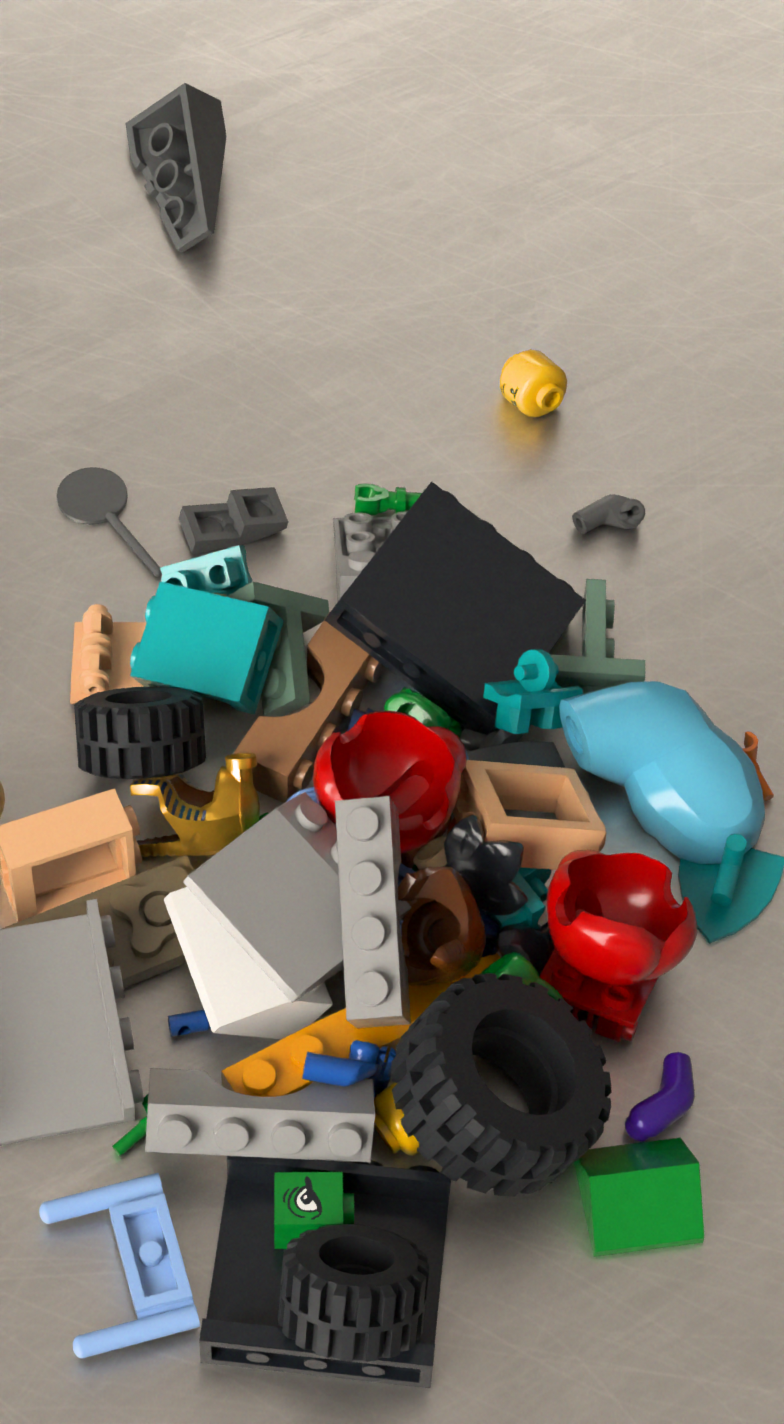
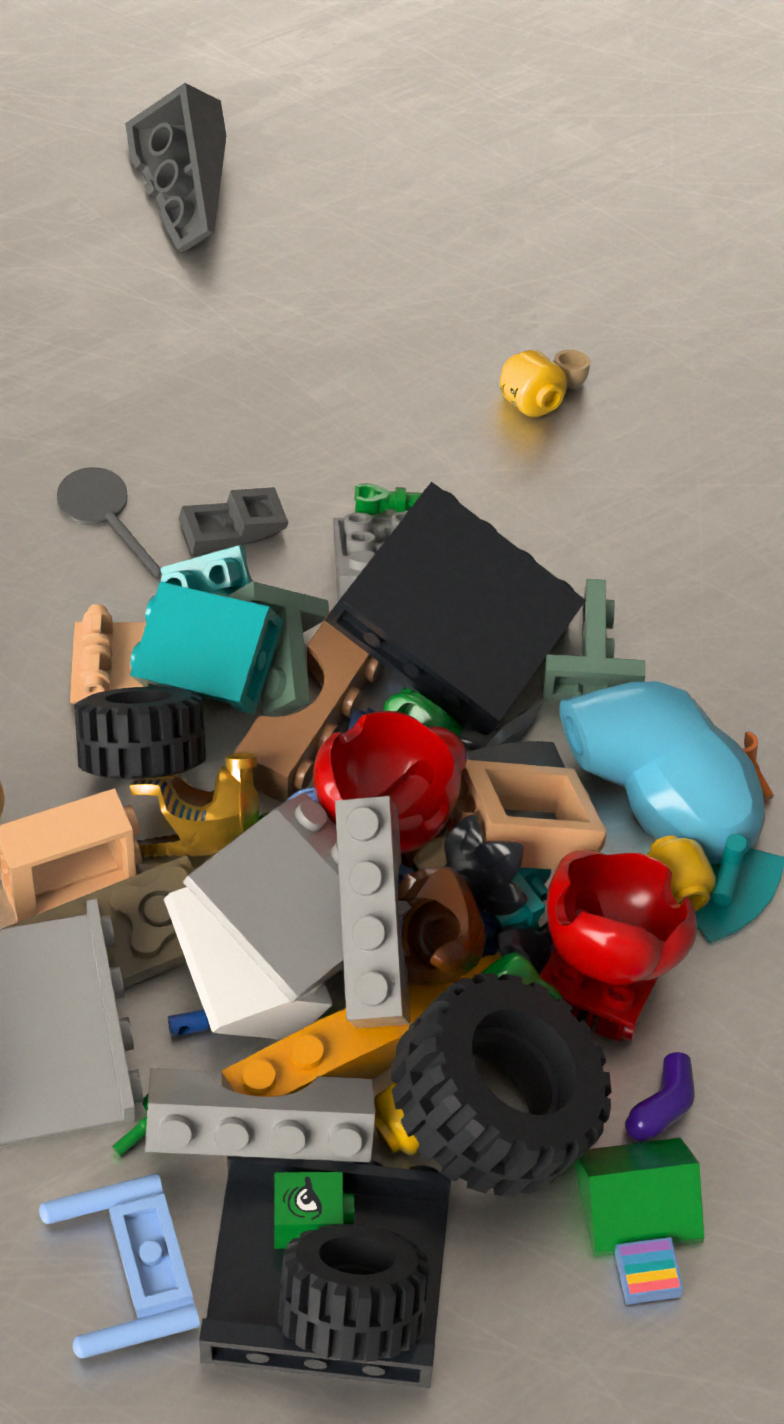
(342, 1071): blue arm -> none
(383, 1074): blue pin -> none
(532, 697): teal hips -> none
(575, 366): none -> tan hinge
(611, 511): dark grey arm -> none
(648, 1270): none -> tile
(689, 867): none -> yellow head

